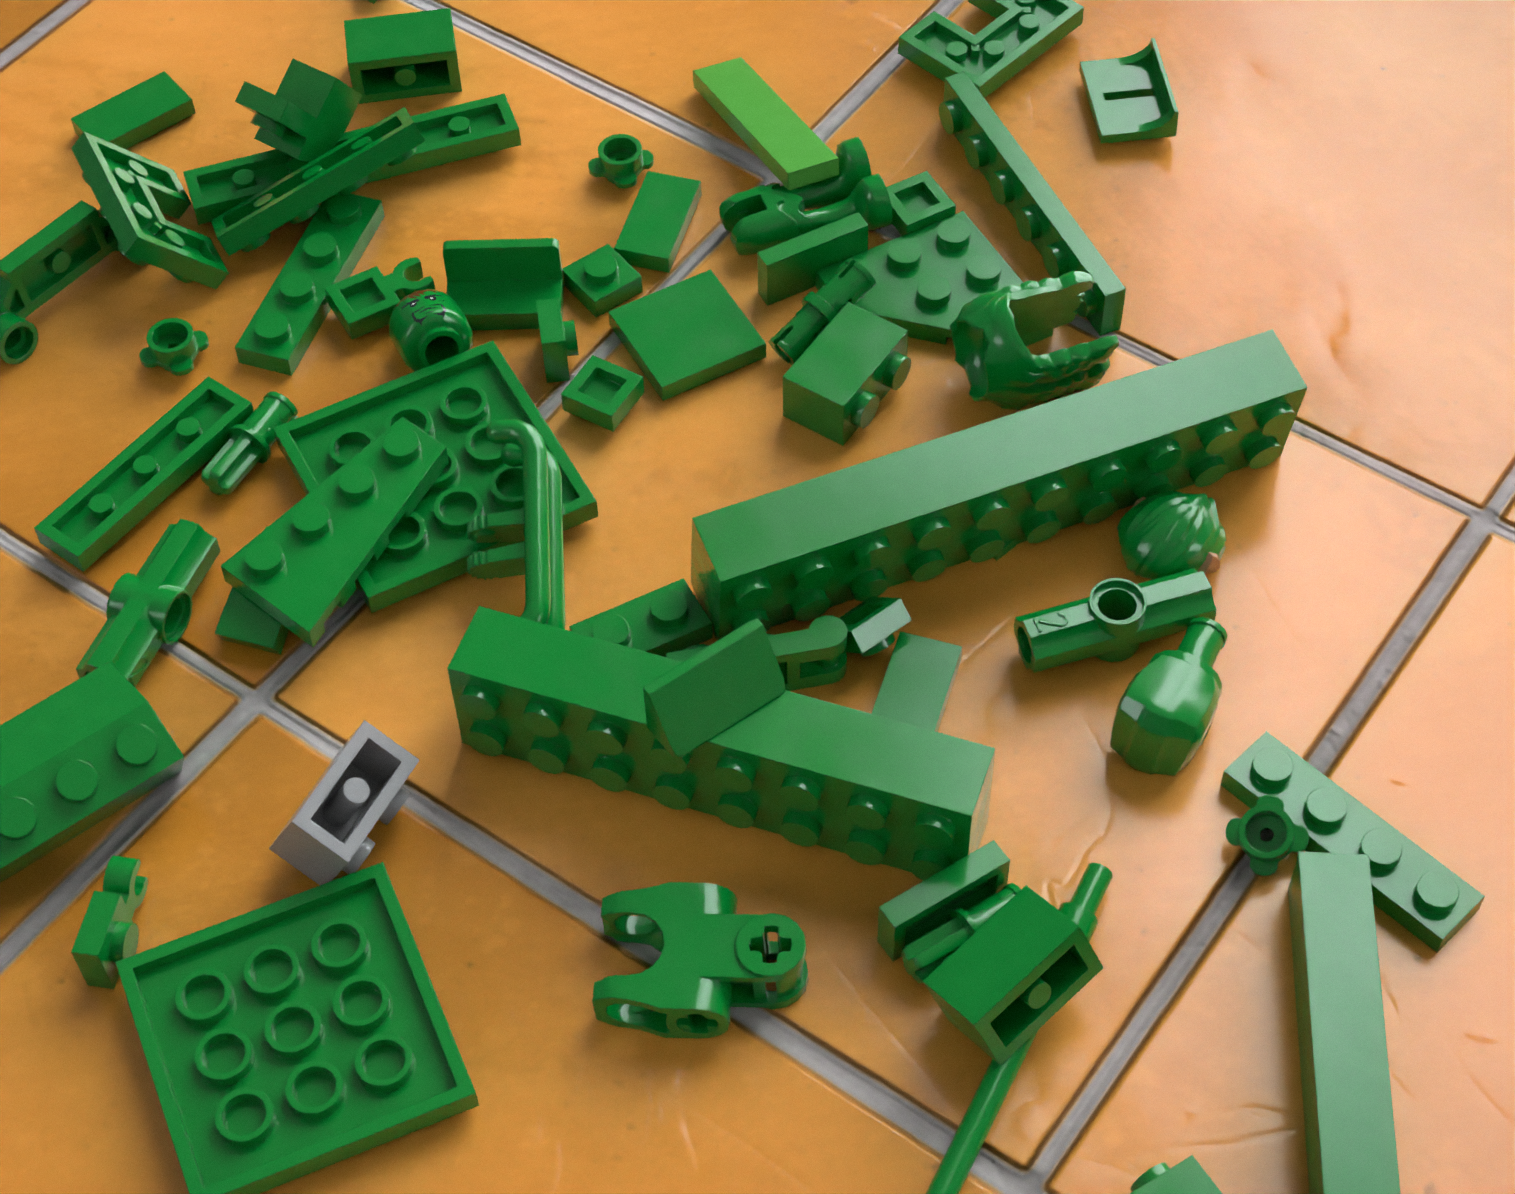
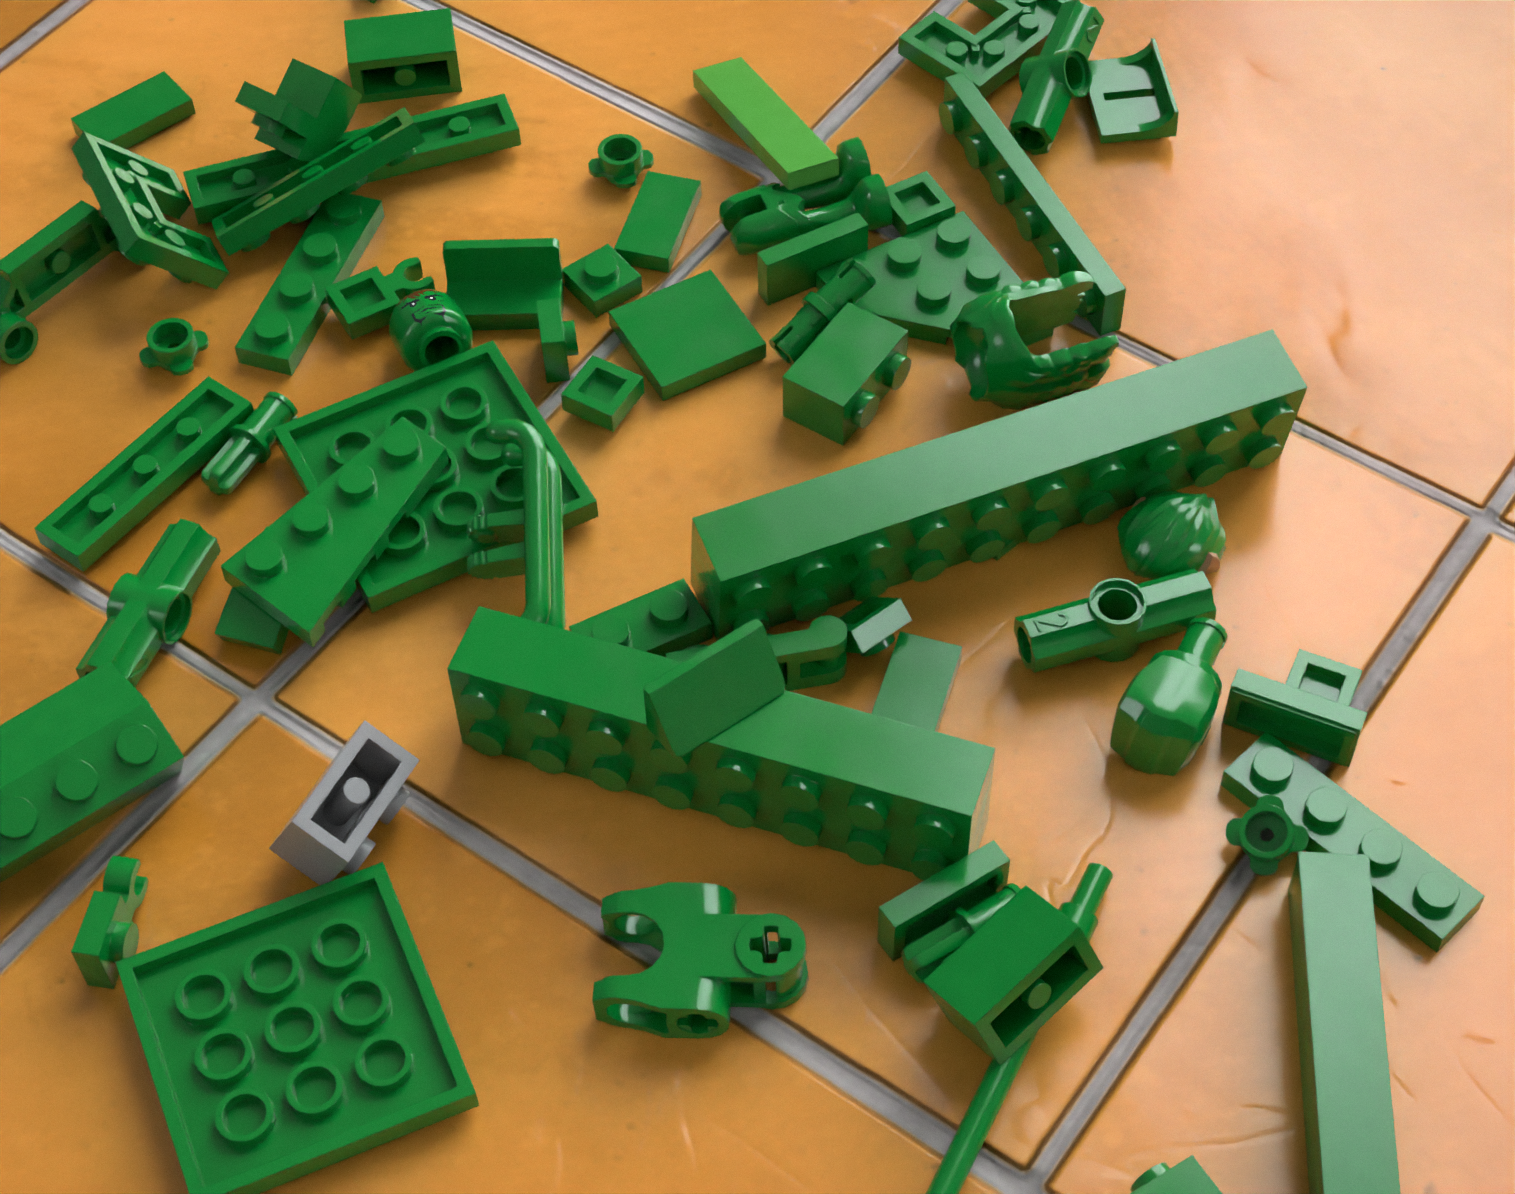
(1055, 76): none -> green piece
(1294, 717): none -> green tile
(1324, 677): none -> plate

